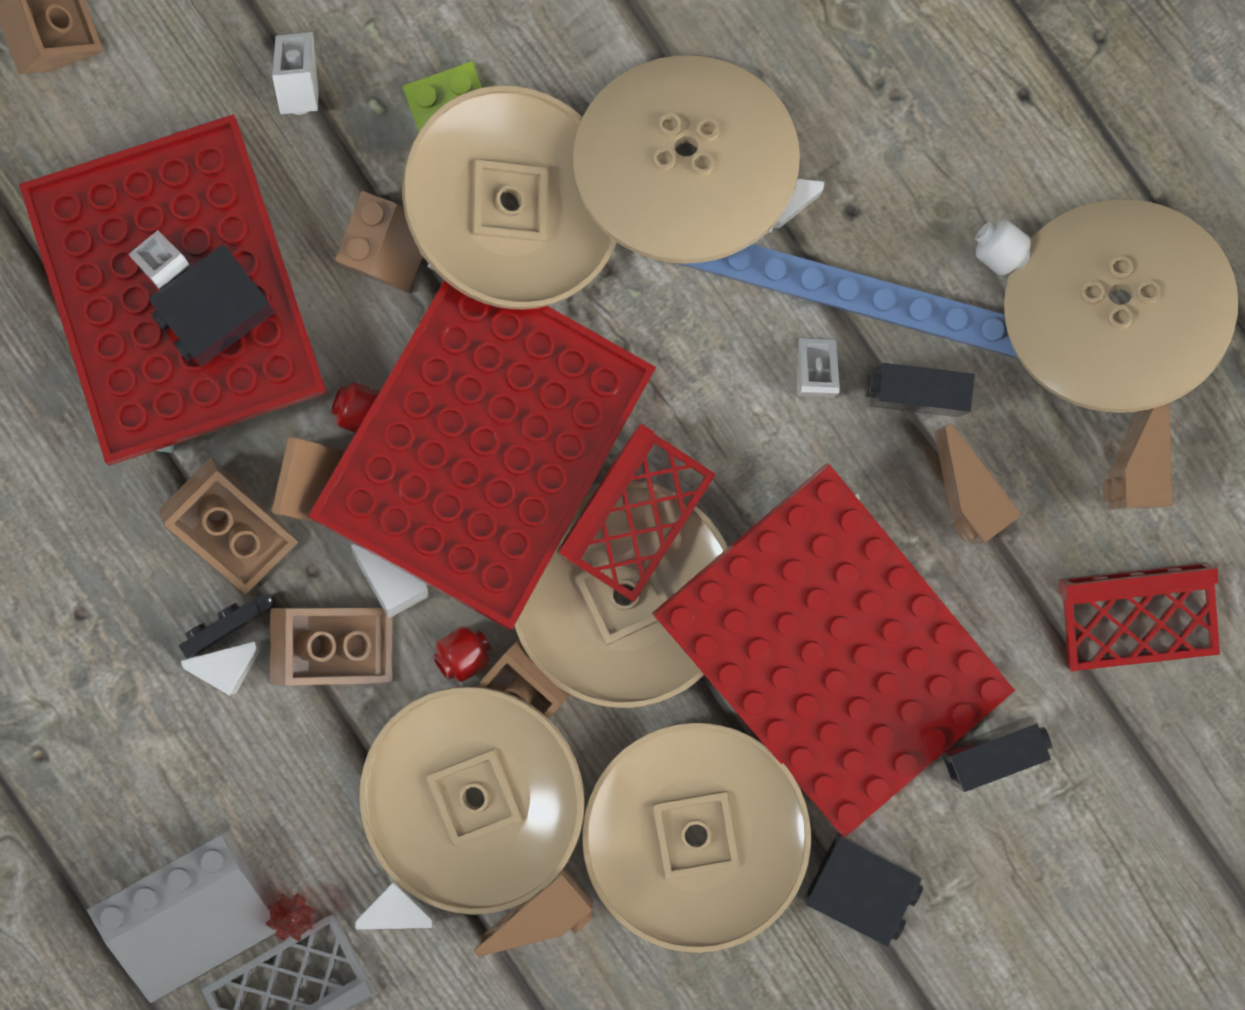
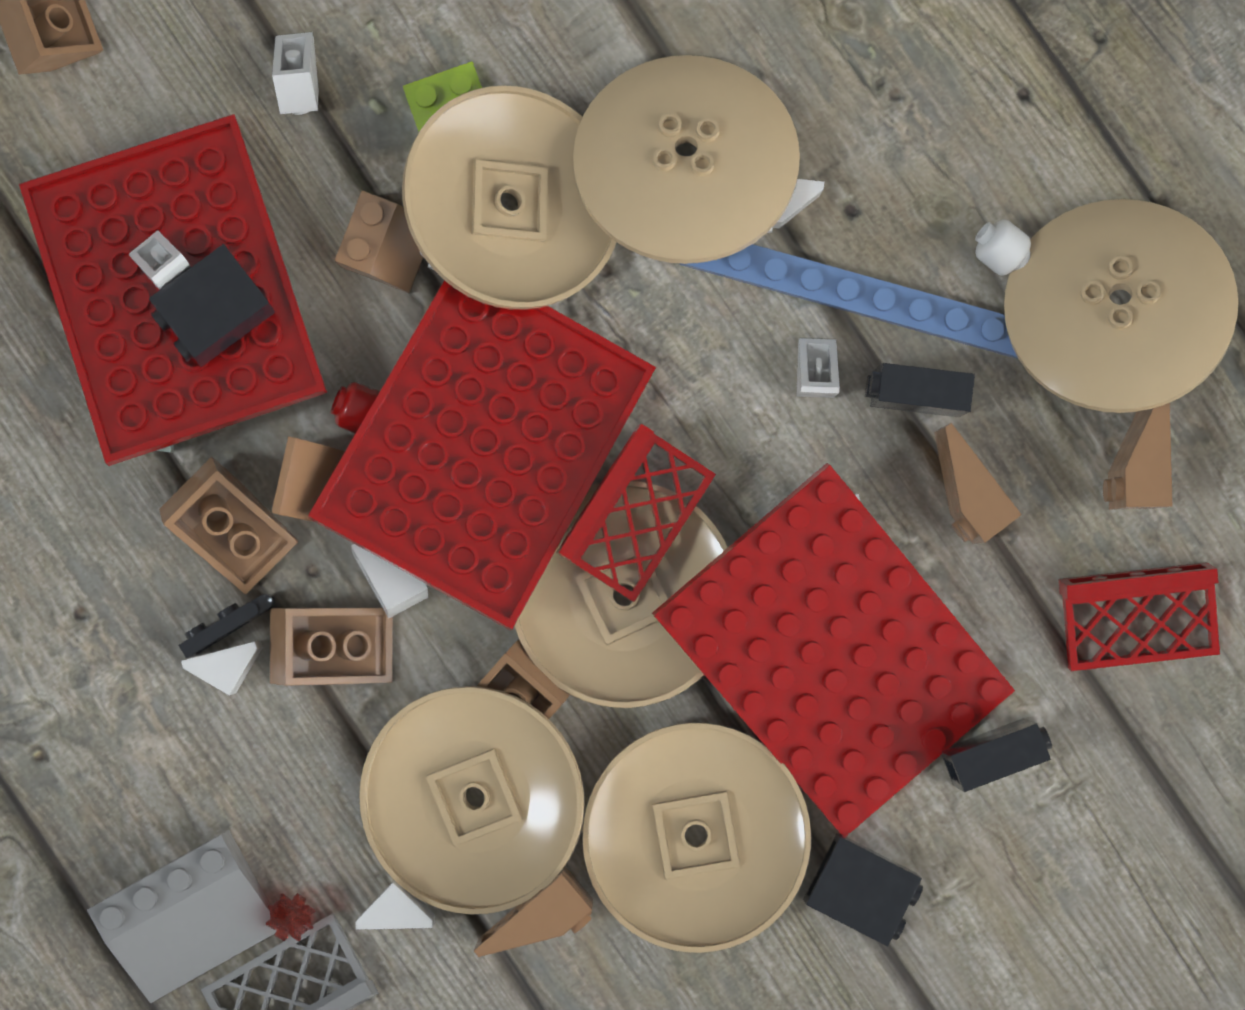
(461, 654): red head -> none

